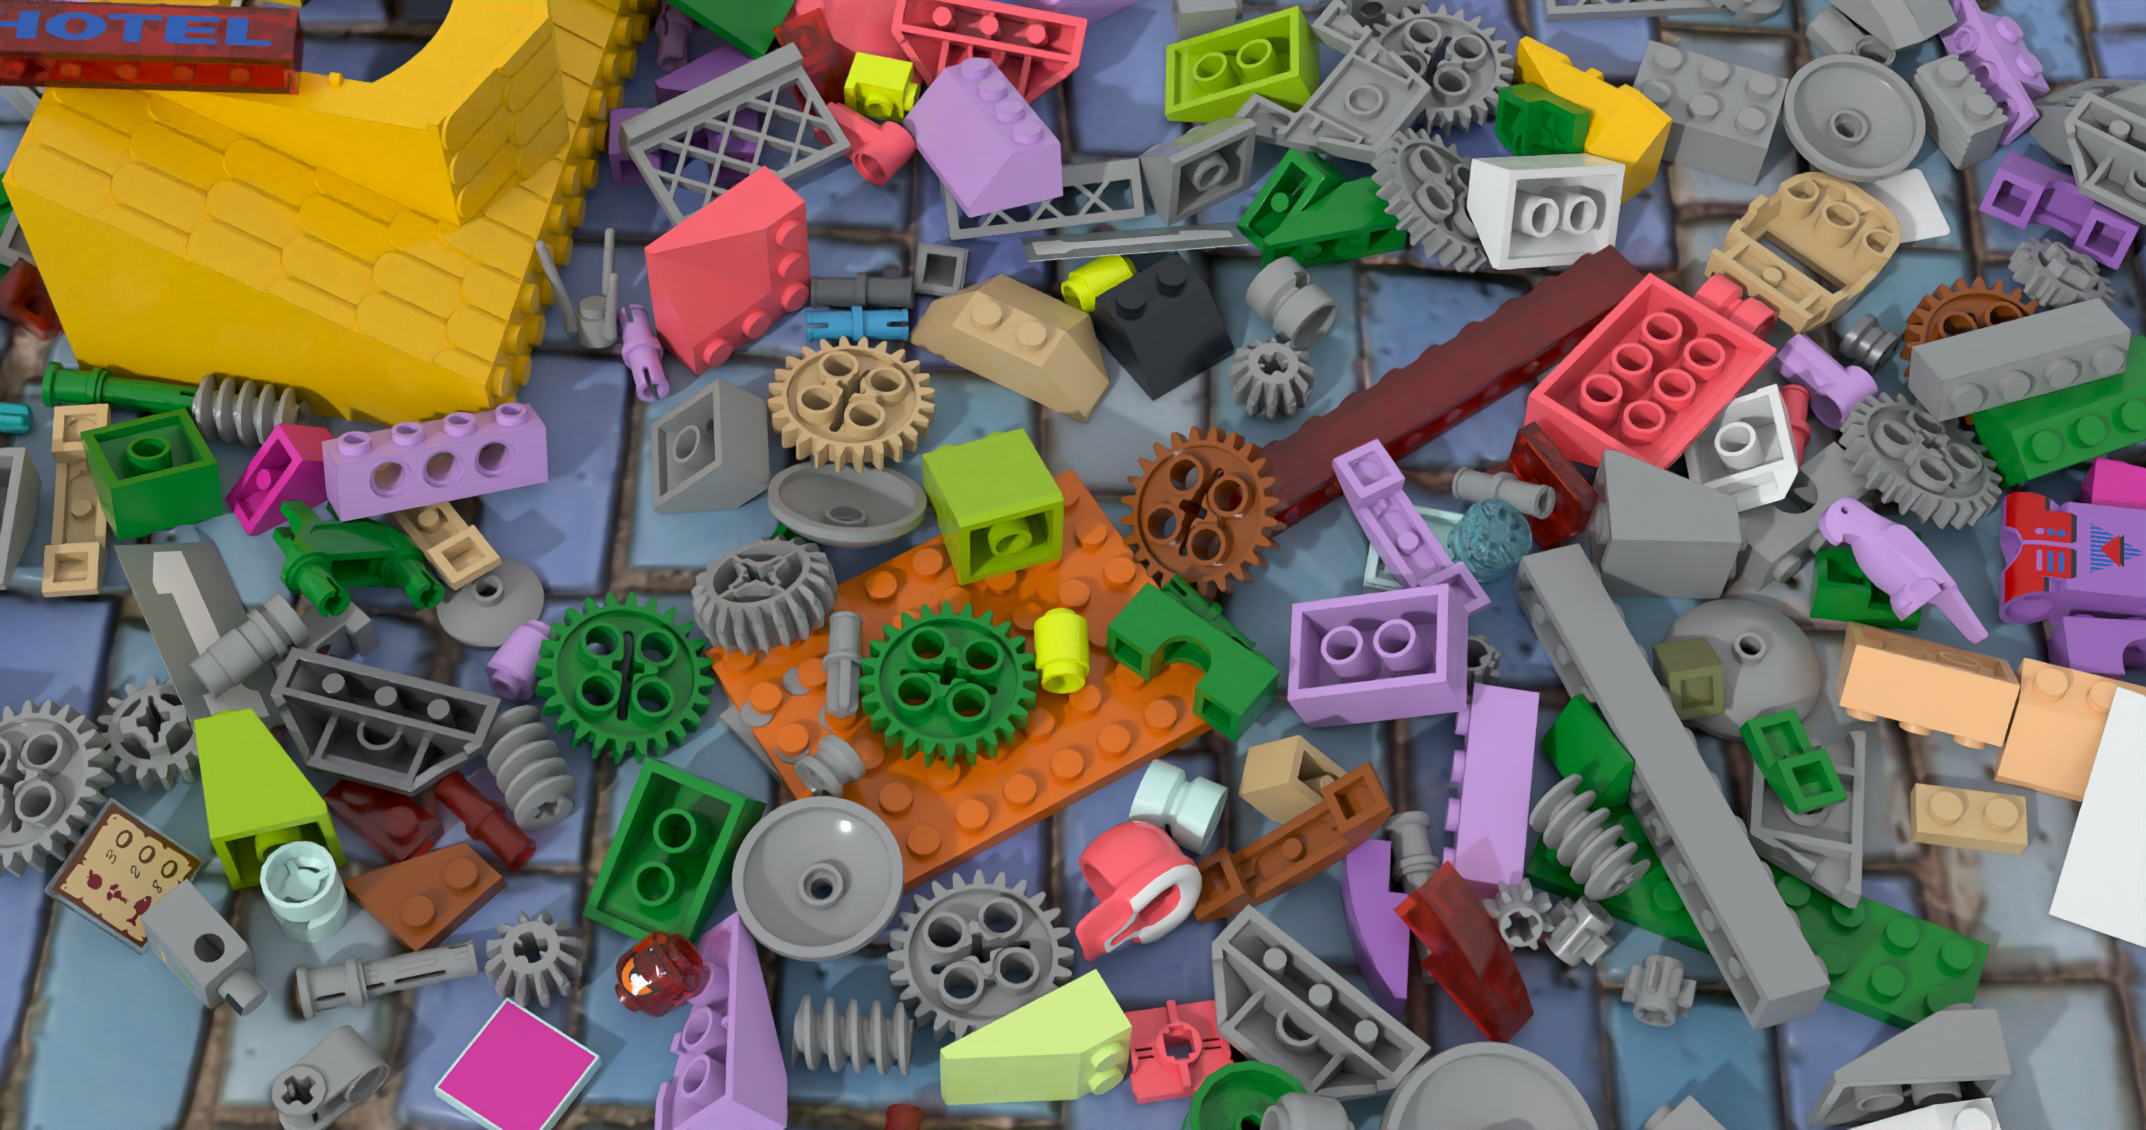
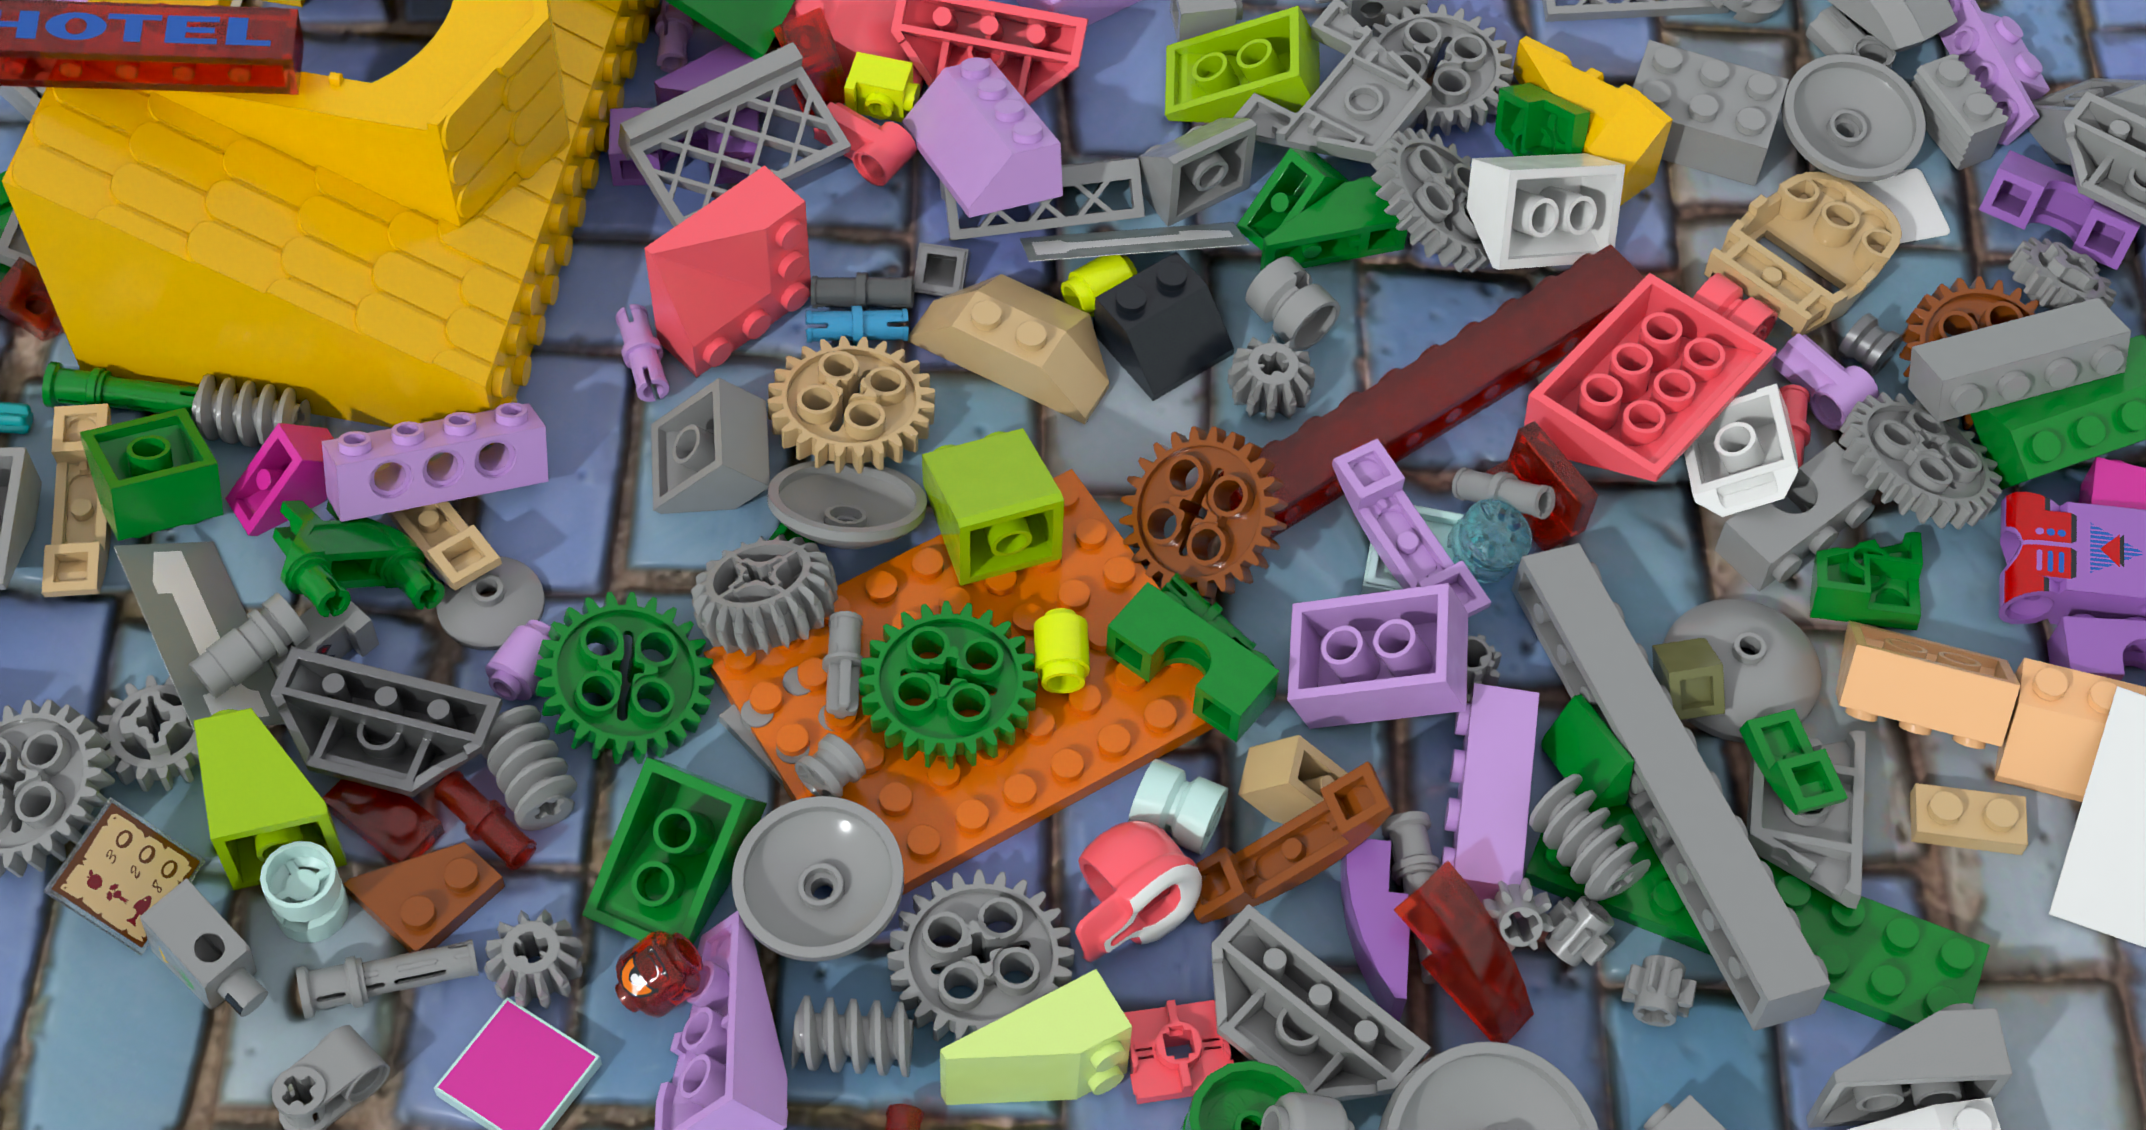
(597, 315): light grey plant -> none
(1661, 532): light grey slope -> none
(1898, 564): lavender animal -> none

